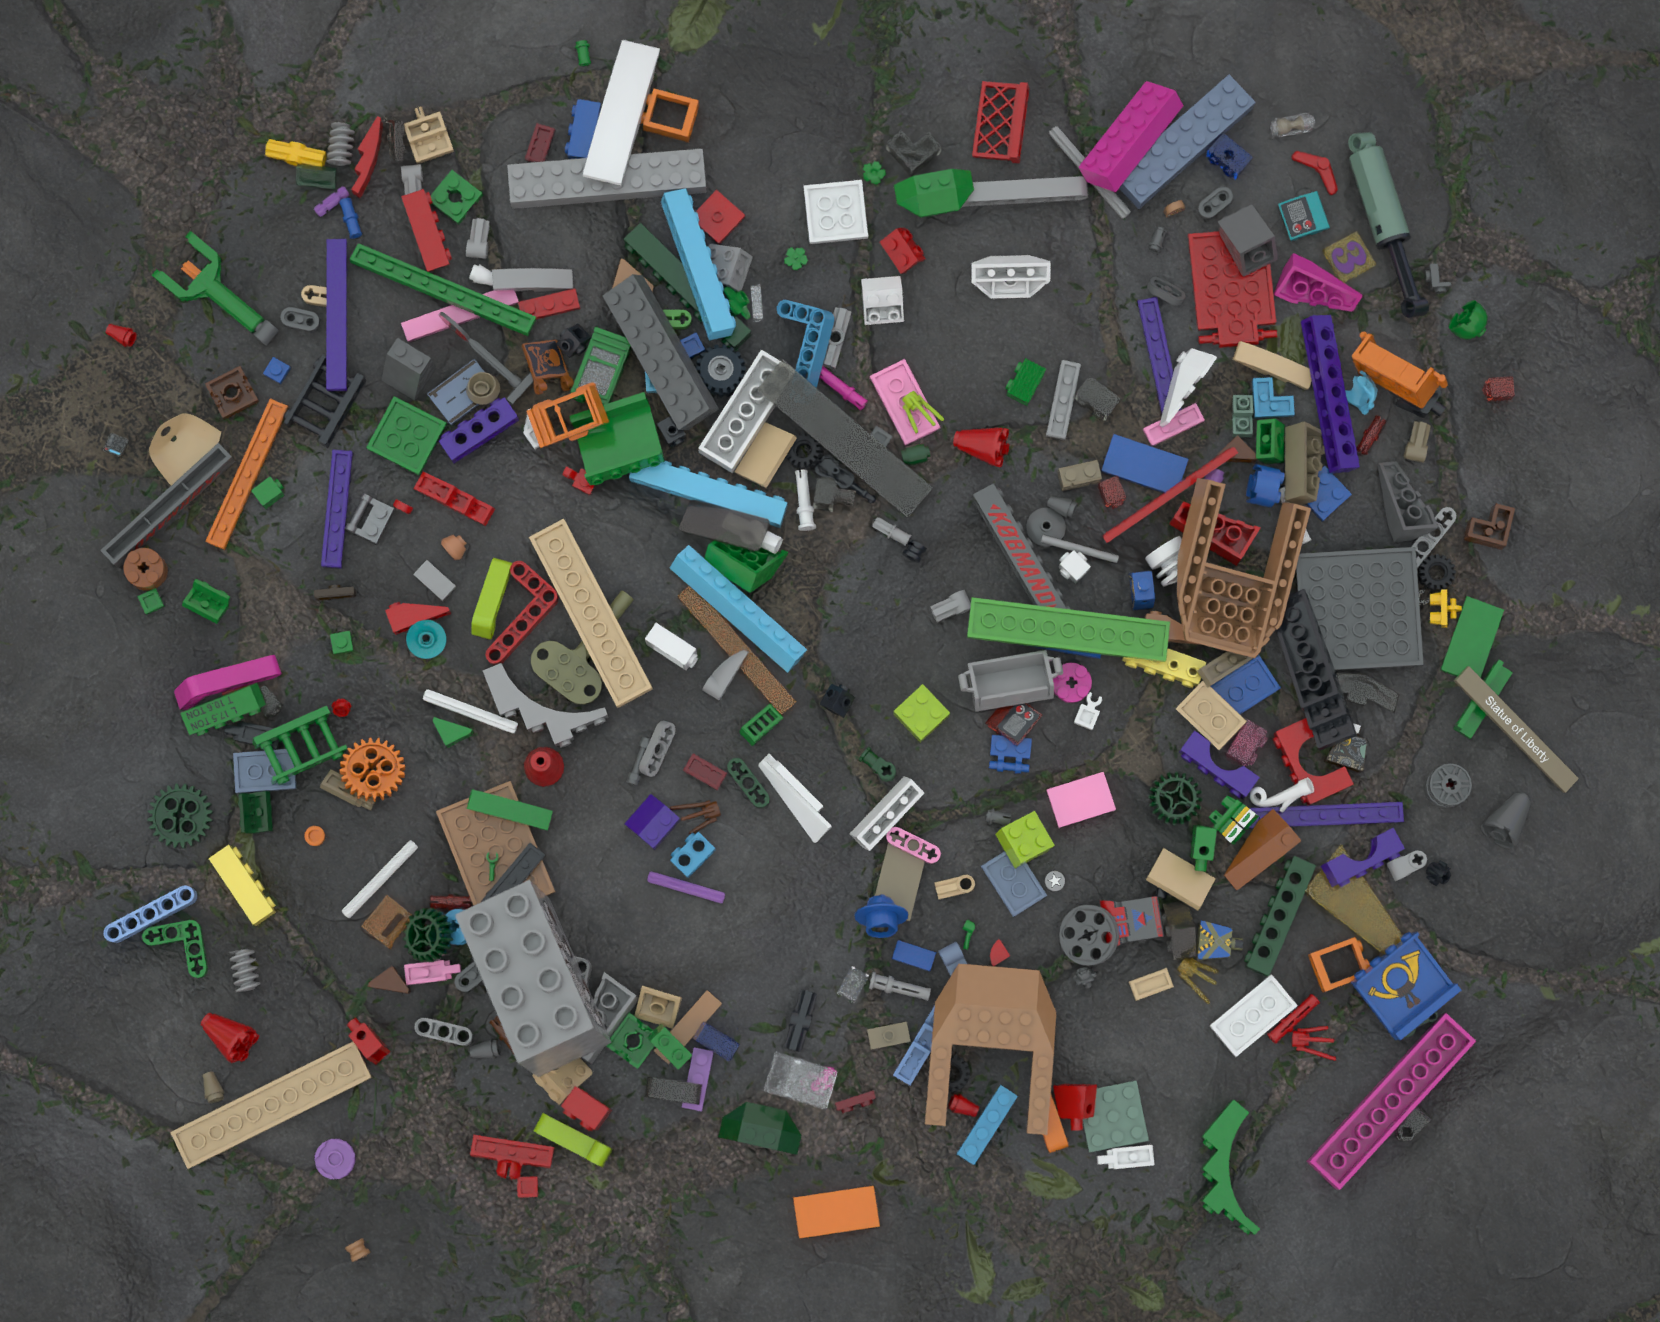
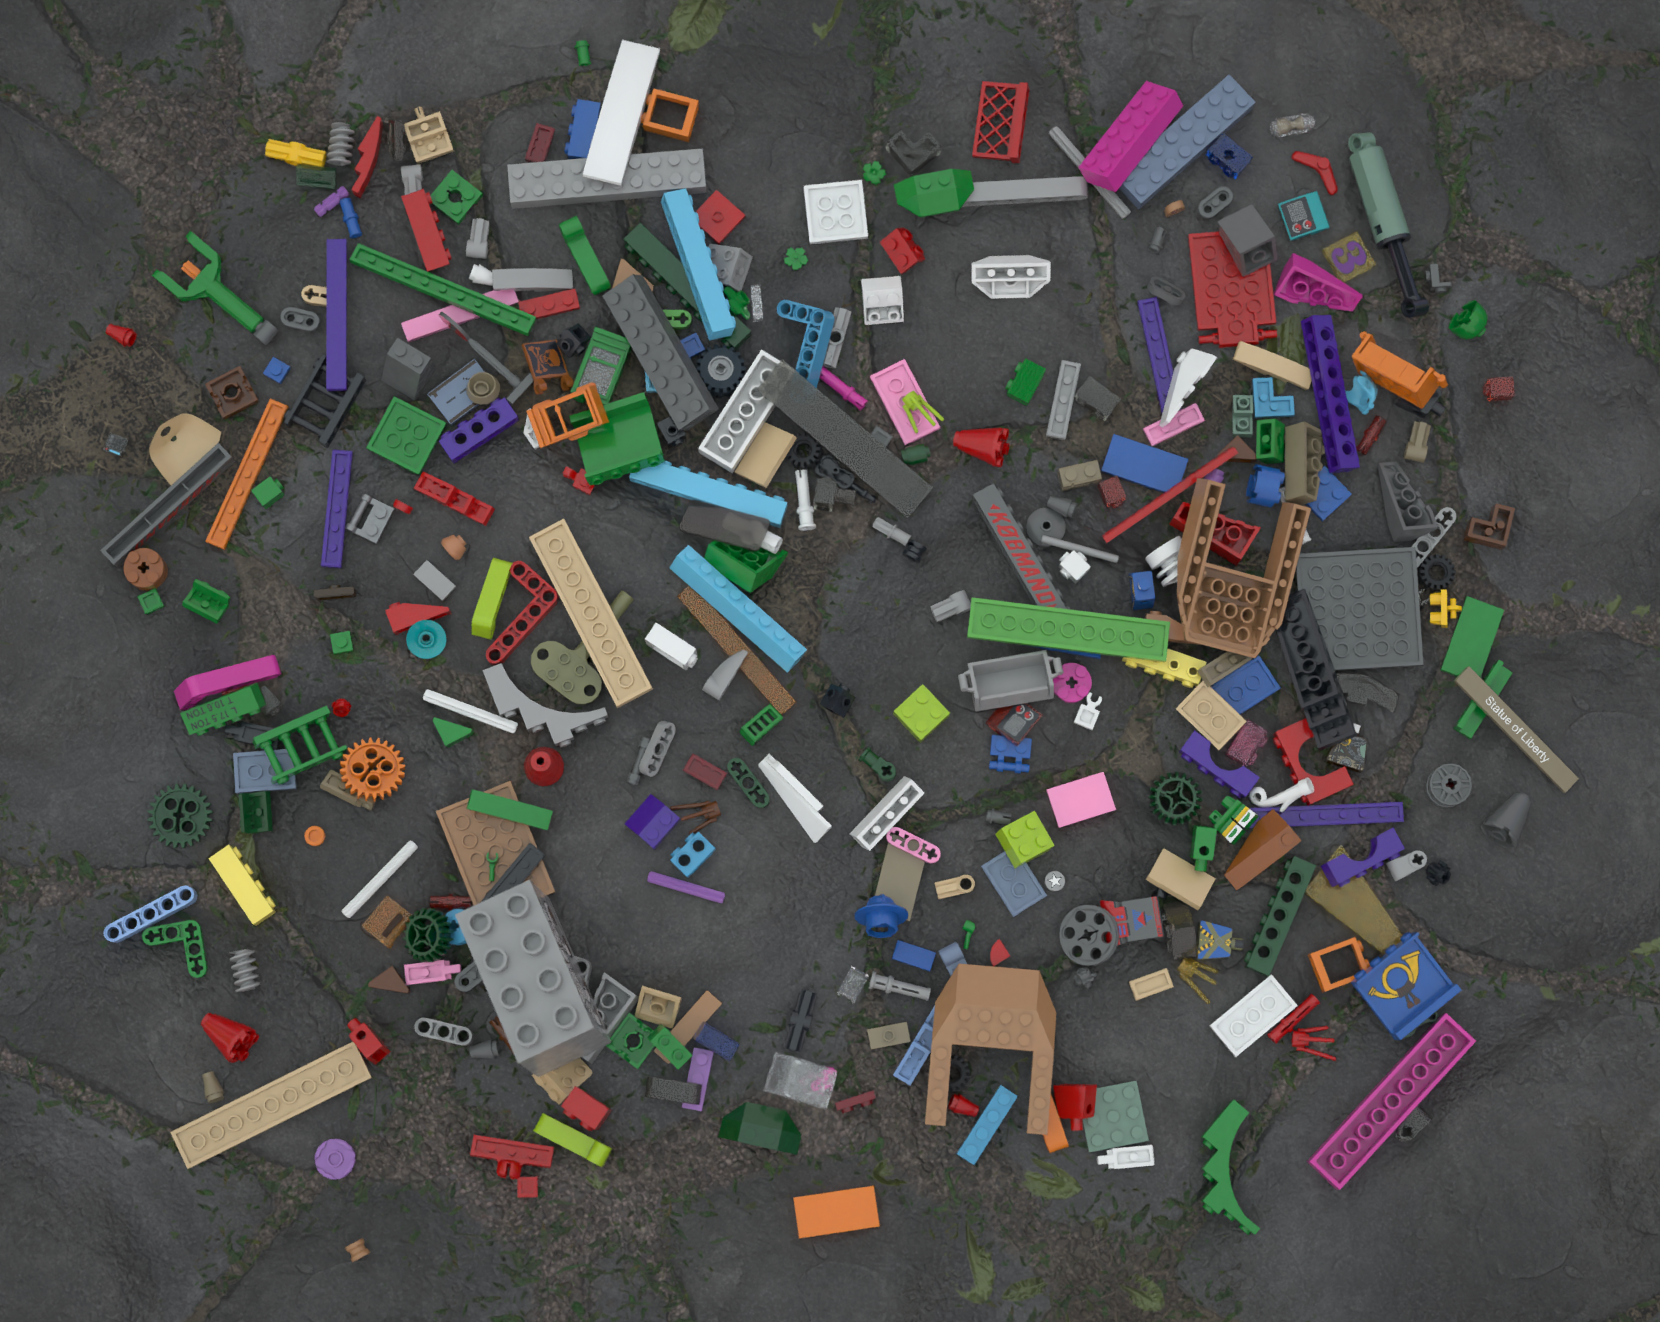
(584, 255): none -> green beam

